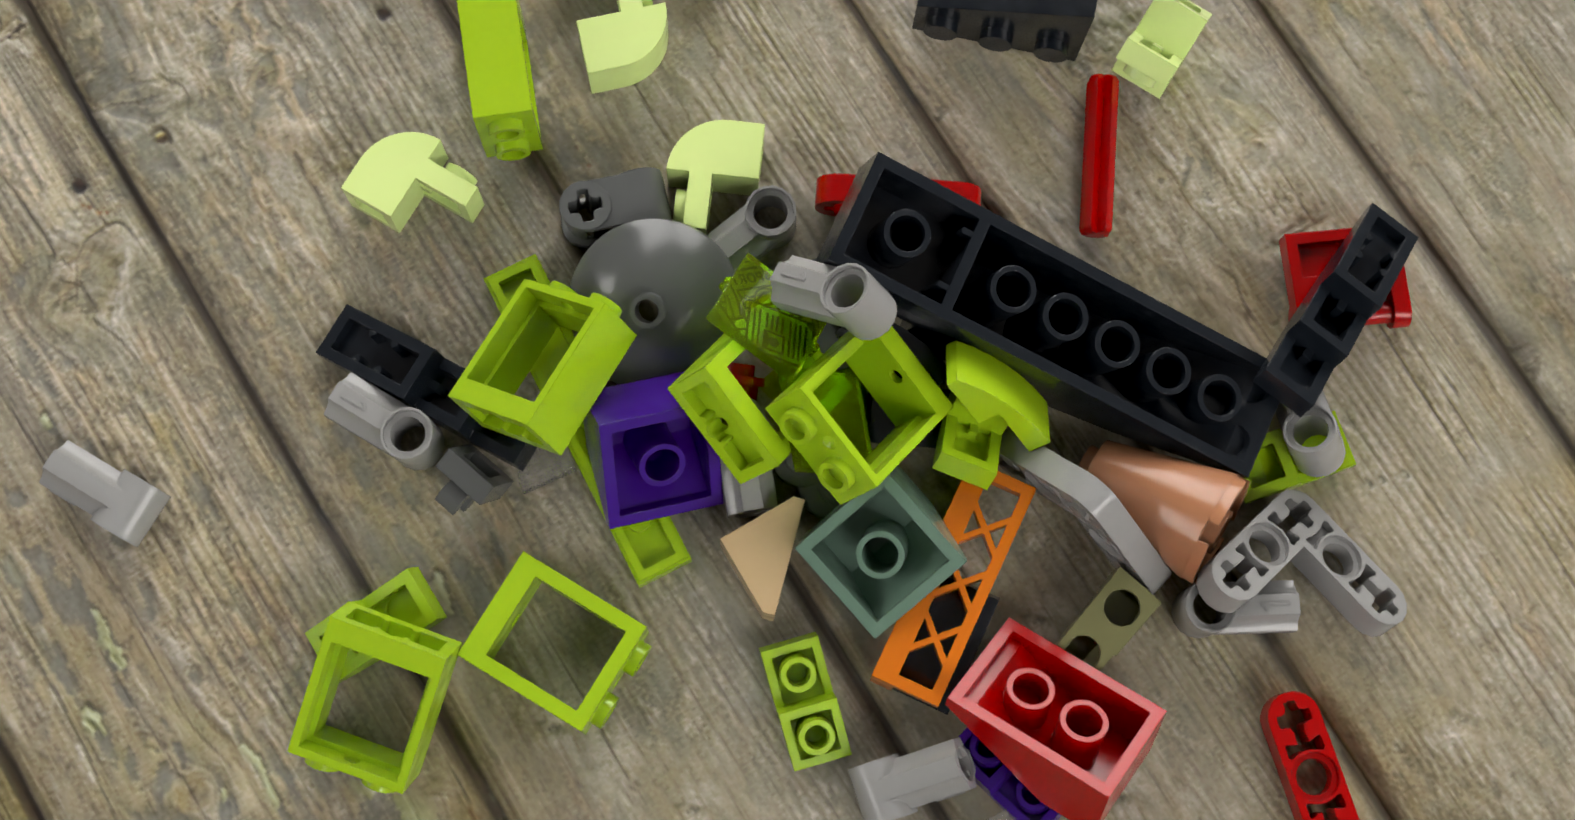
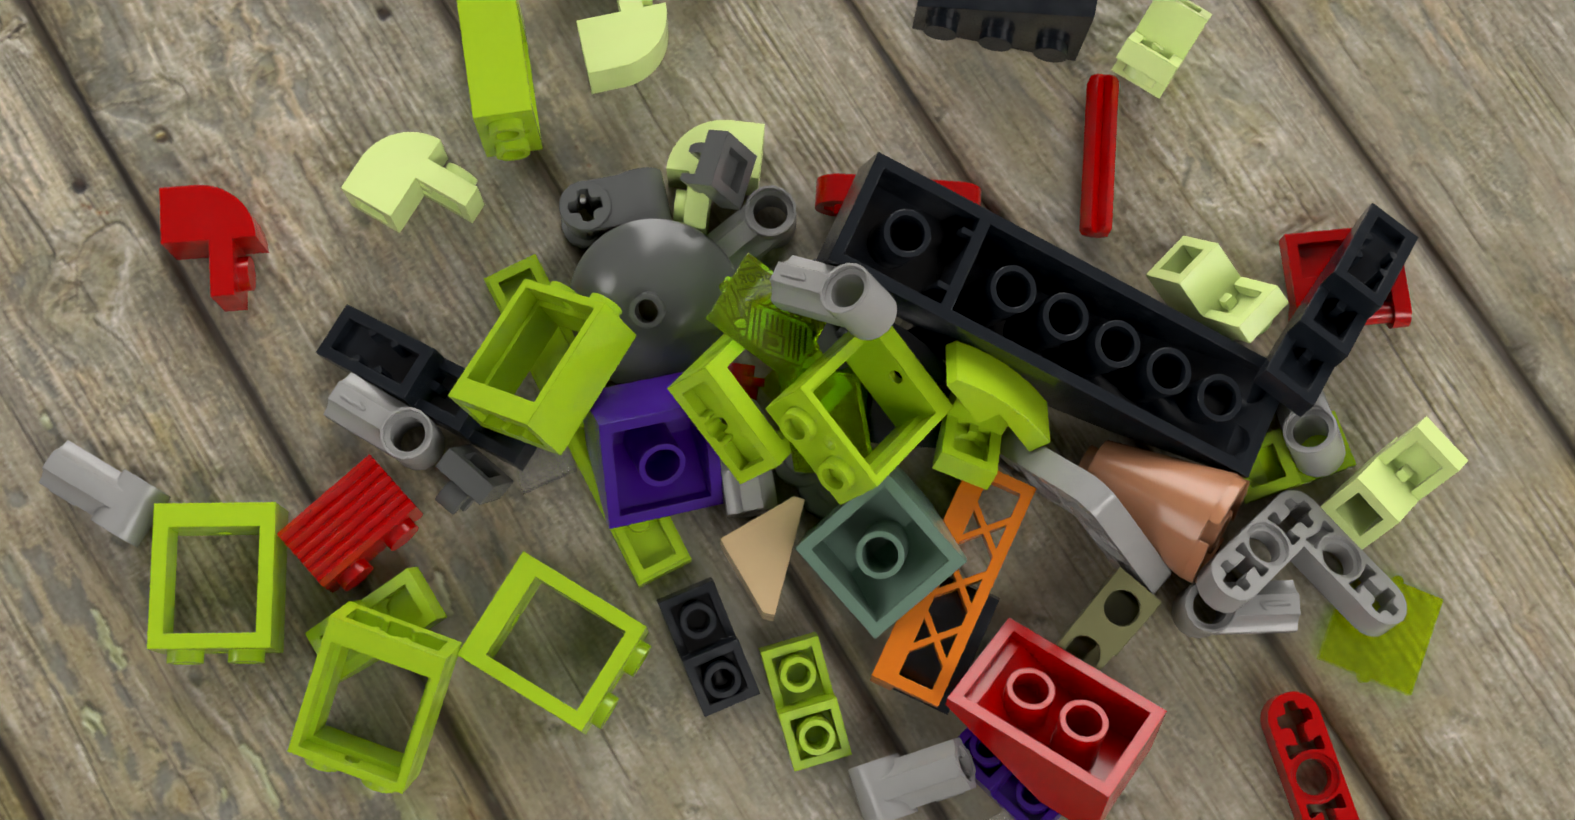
(215, 226): none -> red brick
(218, 520): none -> lime window
(352, 526): none -> red brick
(708, 646): none -> black slope
(722, 169): none -> dark grey tile
(1206, 287): none -> yellowish green brick
(1389, 658): none -> clear neon green piece
(1393, 482): none -> yellowish green brick

